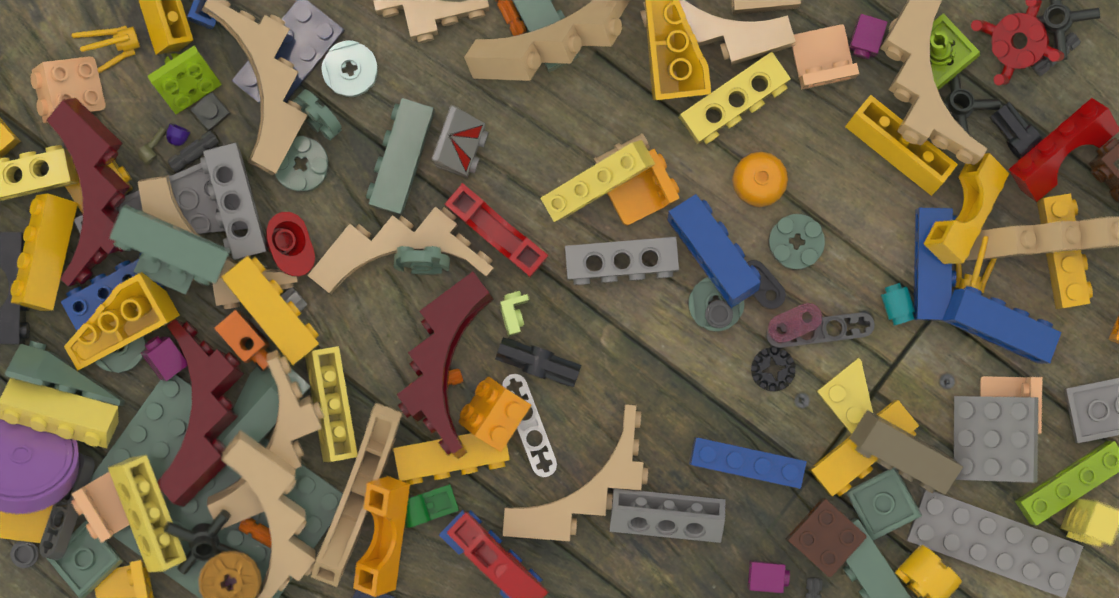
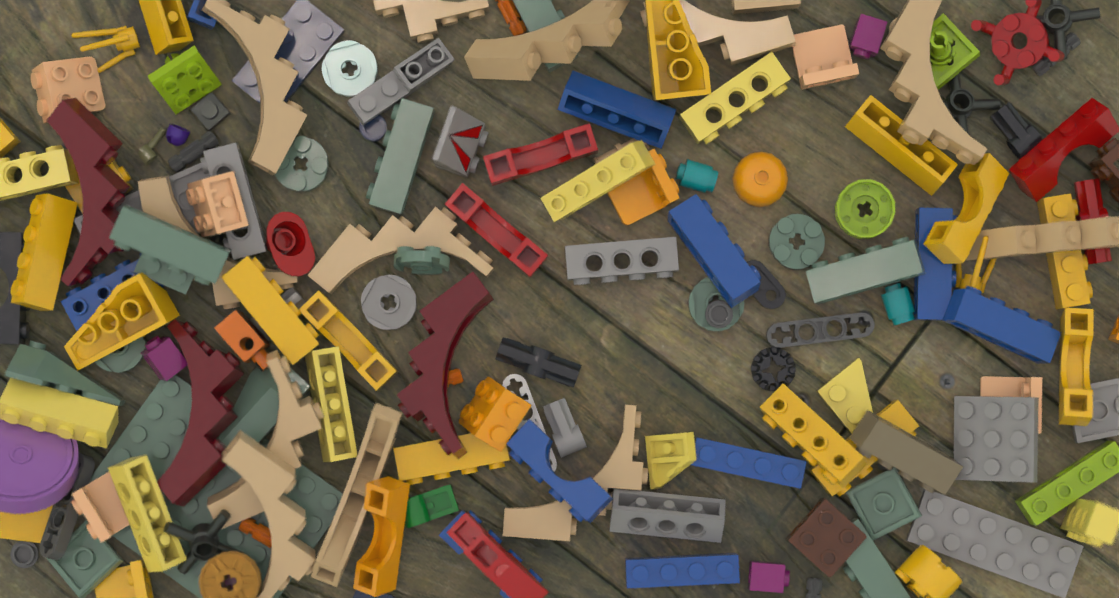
(216, 204): none -> light nougat bracket
(320, 117): sand green plate -> none
(351, 341): none -> yellow arch
(374, 129): none -> tile
(384, 287): none -> light grey plate
(401, 82): none -> light grey slope
(513, 318): yellowish green bracket -> none
(534, 447): none -> blue arch
(542, 155): none -> red arch
(566, 432): none -> light grey piece
(616, 109): none -> blue brick
(668, 456): none -> light yellow wing
(682, 570): none -> blue brick
(696, 176): none -> teal brick
(793, 321): clear pink plate -> none
(813, 436): none -> yellow brick
(865, 271): none -> sand green brick
(881, 208): none -> lime wheel
(1074, 377): none -> yellow arch
(1091, 207): none -> red piece

